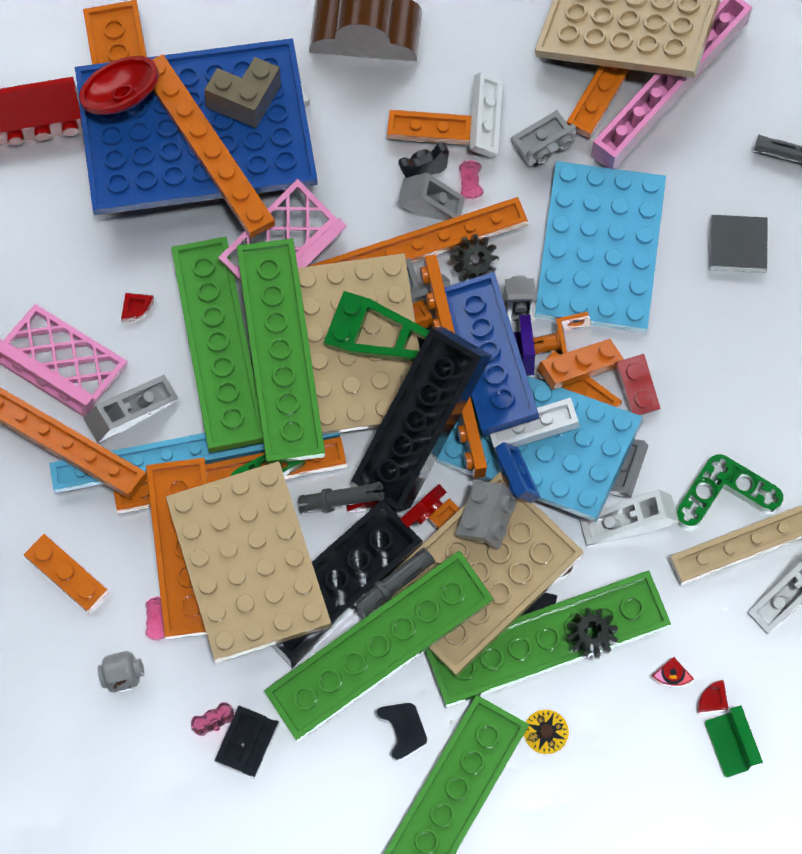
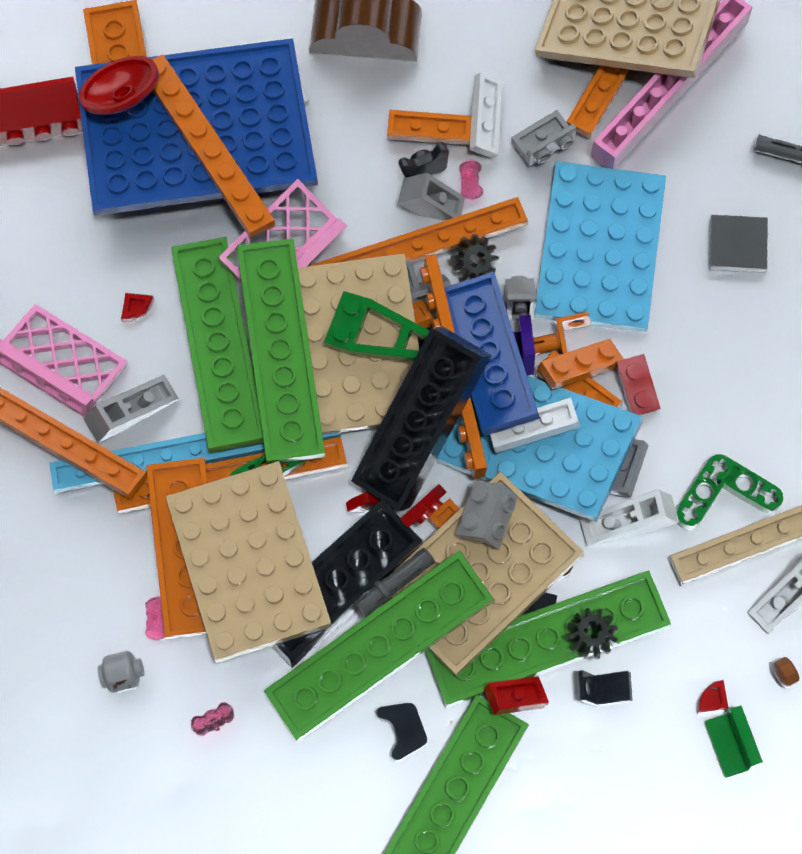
(66, 573): orange plate -> none
(244, 97): dark tan brick -> none
(247, 742): black plate -> none
(330, 499): dark grey pin -> none
(516, 695): none -> red plate
(520, 479): blue plate -> none
(546, 732): piece -> none
(605, 688): none -> black bracket
(672, 675): red tile -> none
(786, 672): none -> dark orange tile

